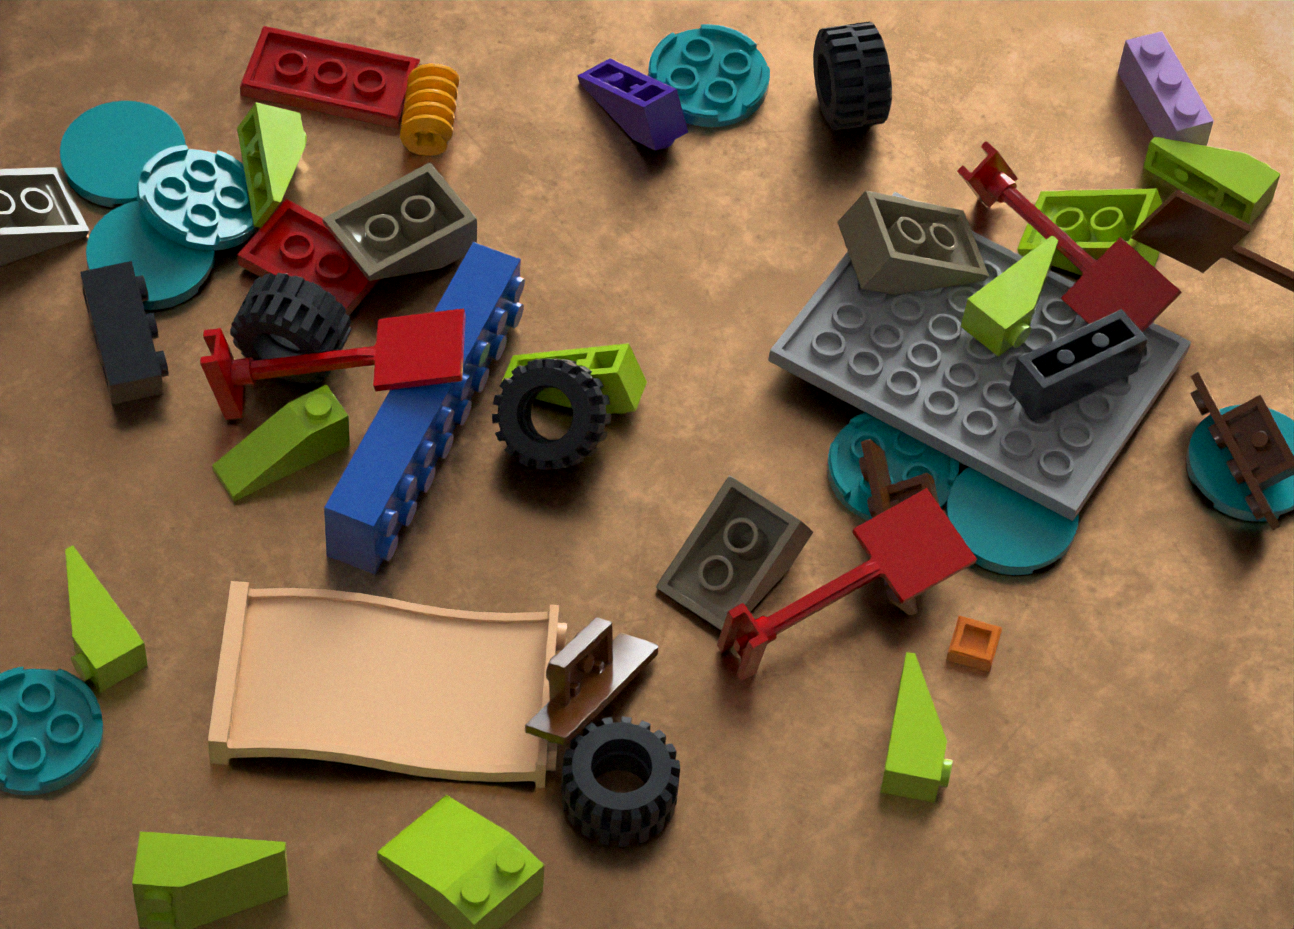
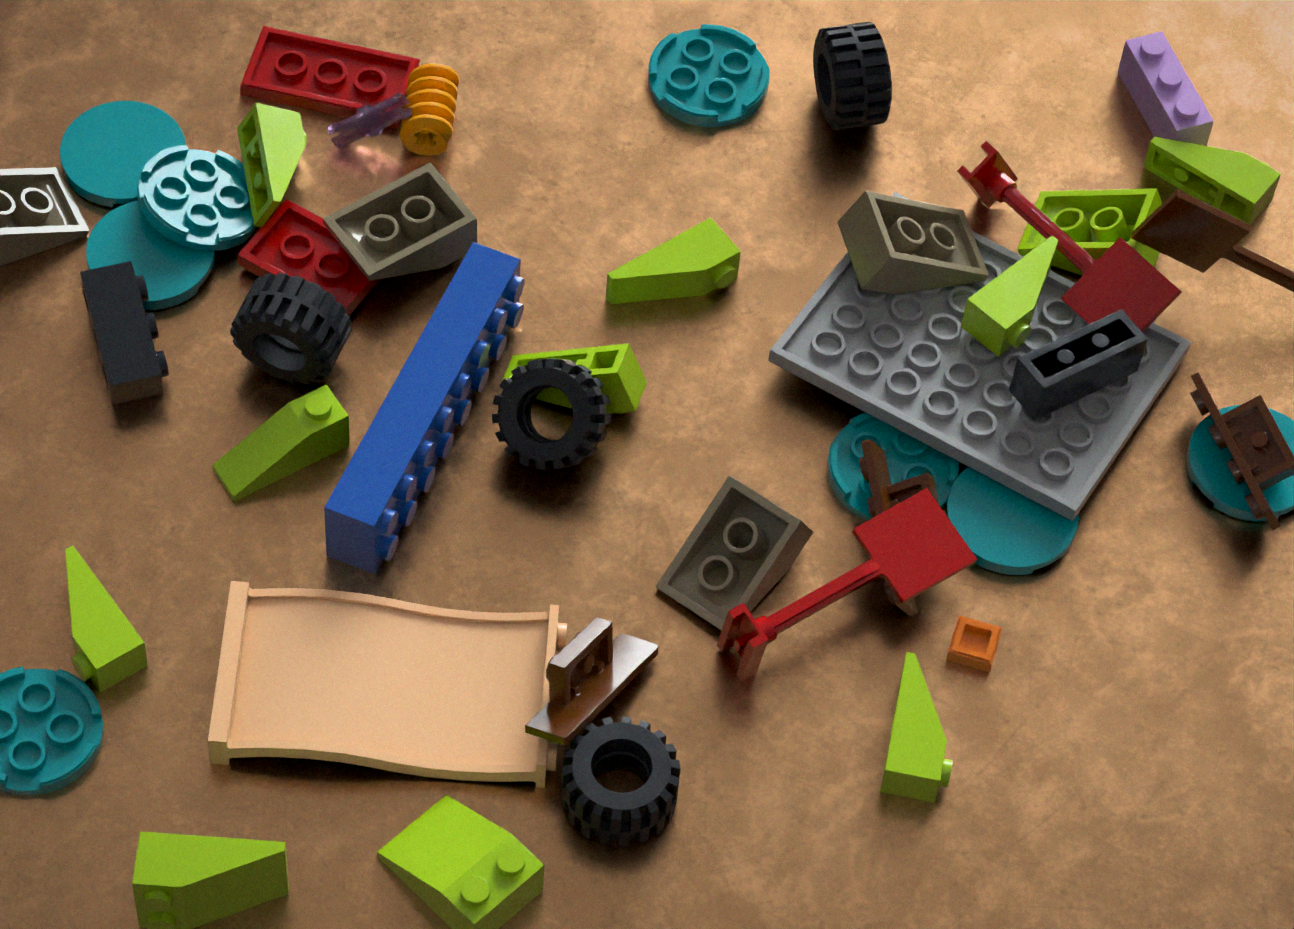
(370, 120): none -> pin
(406, 355): red piece -> none
(638, 103): dark purple slope -> none
(678, 268): none -> lime slope

